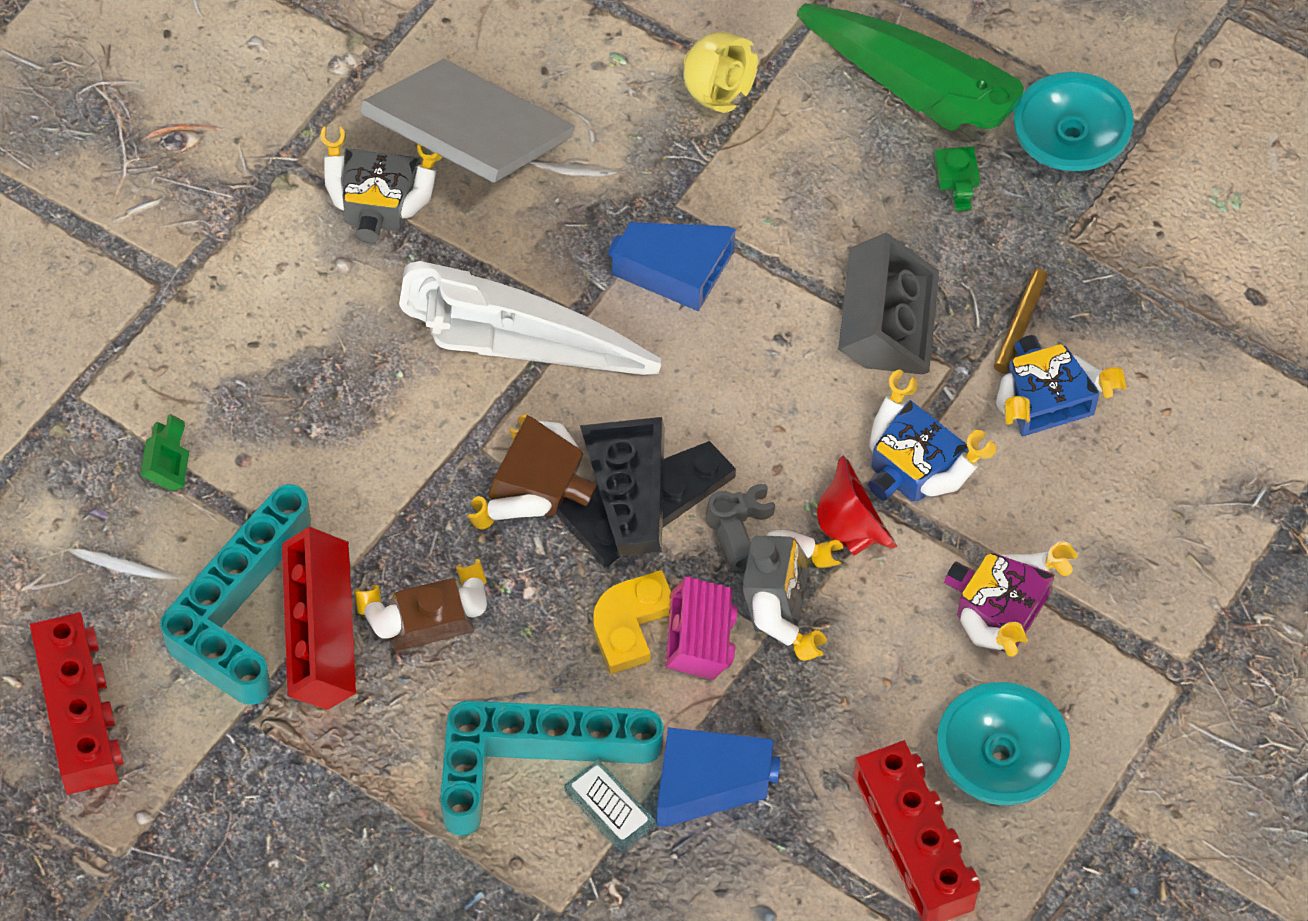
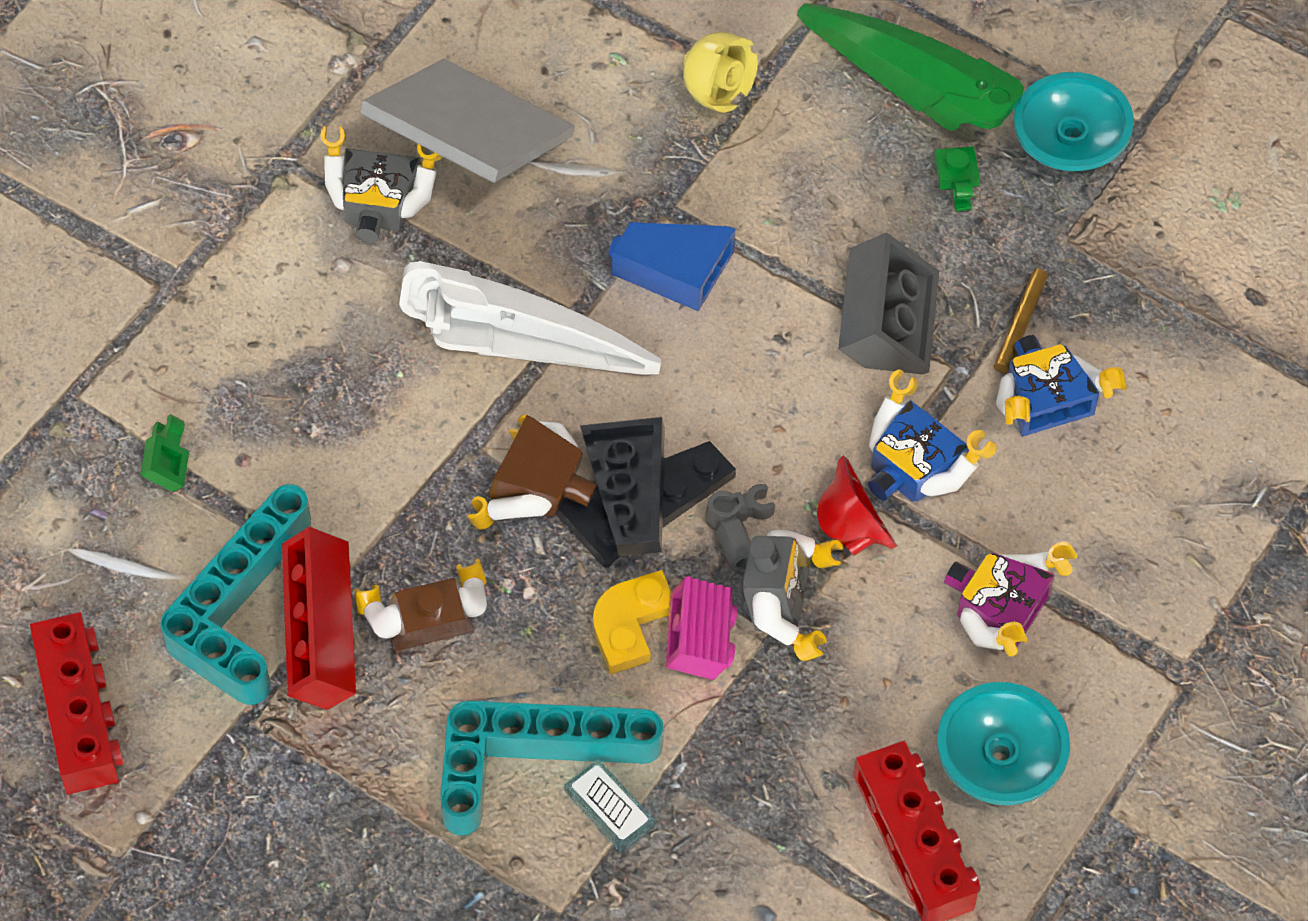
(712, 773): blue slope -> none

